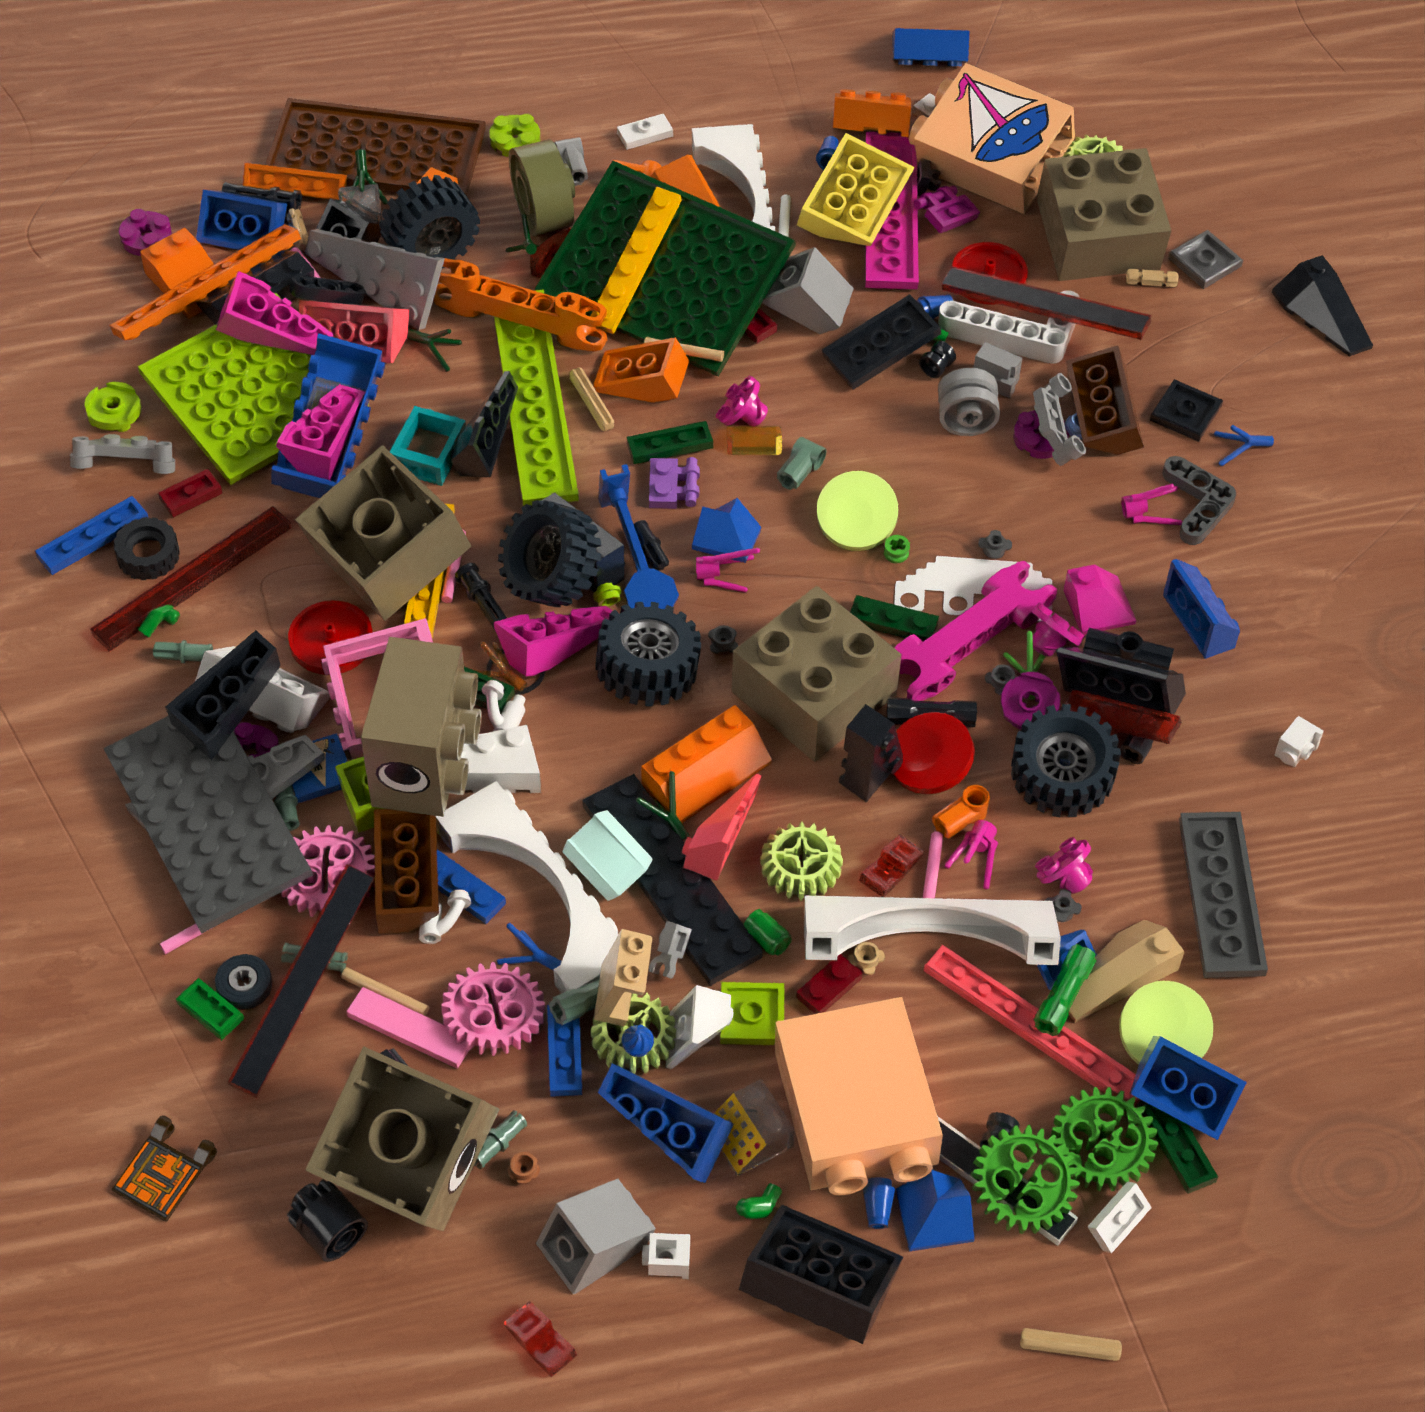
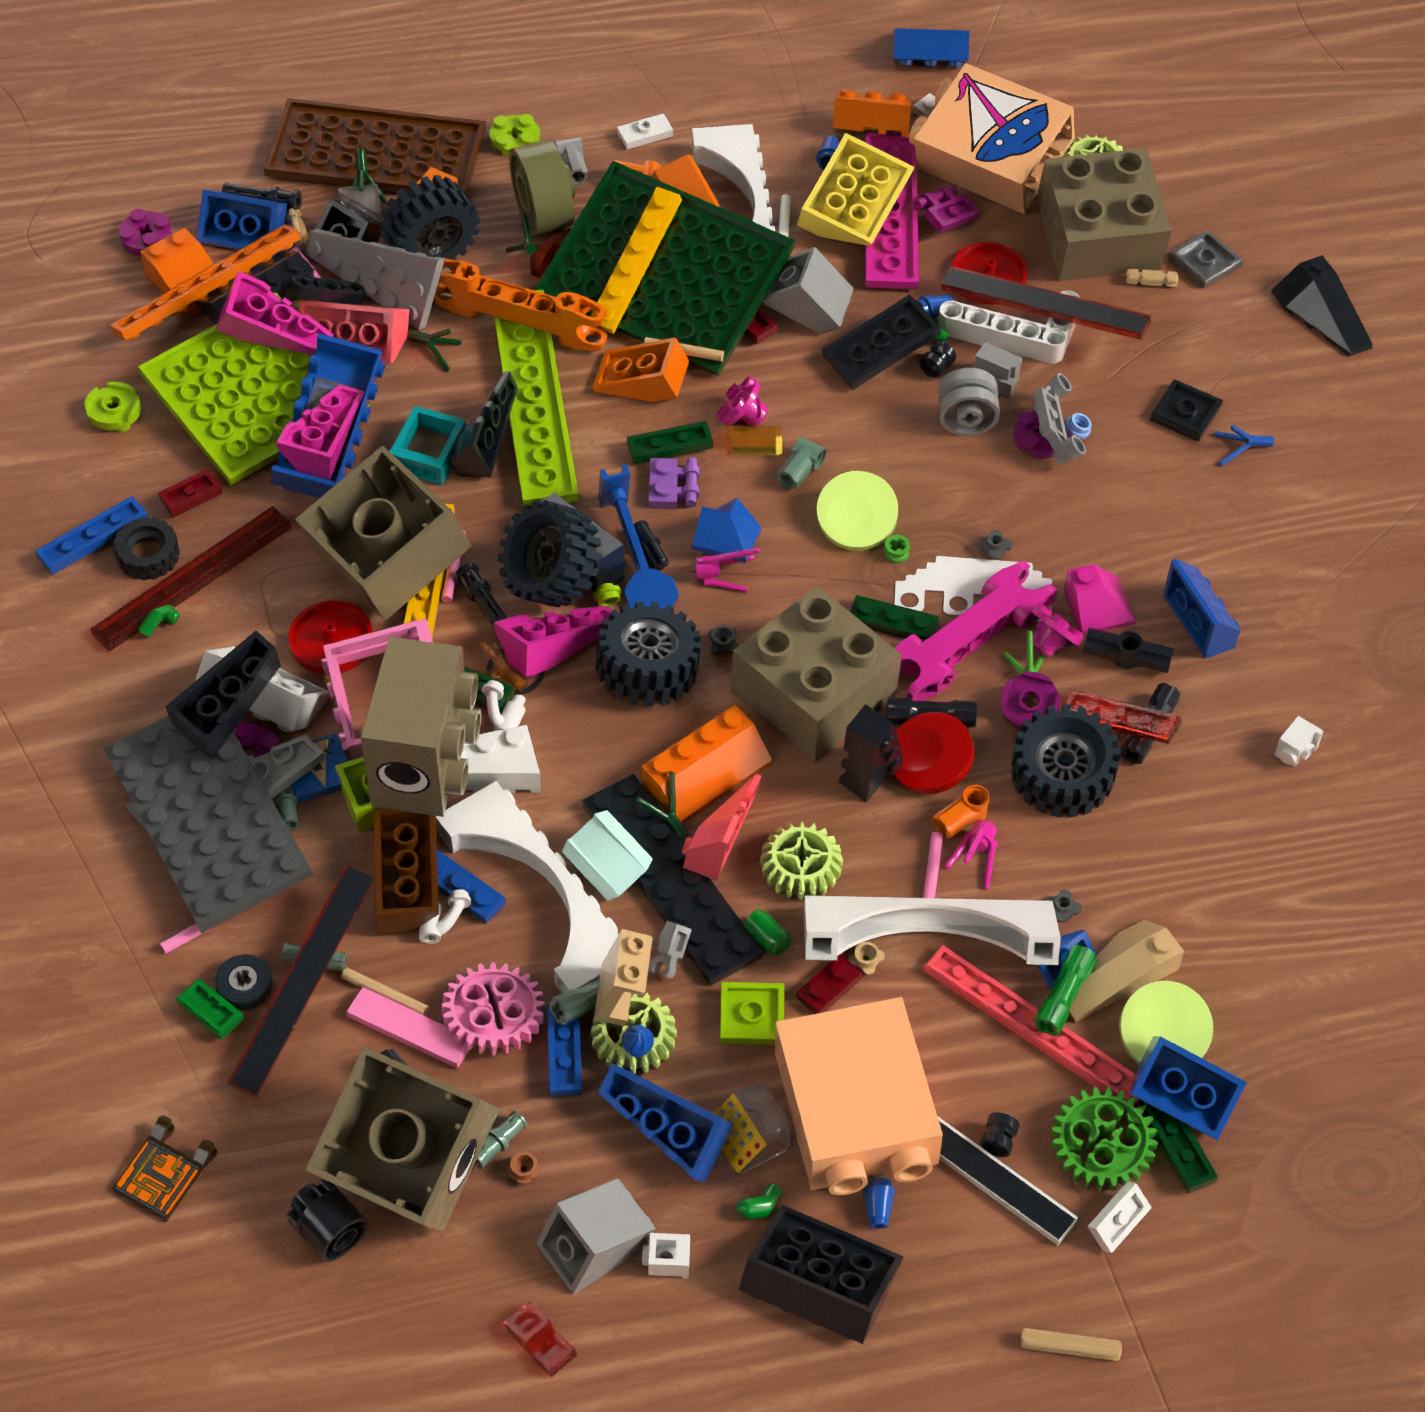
(114, 446): light grey plate -> none
(180, 651): sand green axle -> none
(310, 183): orange tile -> none
(340, 845): bright pink gear -> none
(538, 954): blue plant -> none
(591, 399): tan axle -> none
(697, 1021): white slope -> none
(891, 866): clear red slope -> none
(926, 177): black tile -> none
(935, 1212): blue slope -> none
(1000, 672): dark grey plate -> none
(1050, 1196): bright green gear -> none
(1067, 866): dark pink plate -> none
(1104, 402): reddish brown slope -> none
(1120, 679): black slope -> none
(1136, 504): dark pink plant -> none
(1209, 500): dark grey beam -> none
(1222, 895): dark grey plate -> none

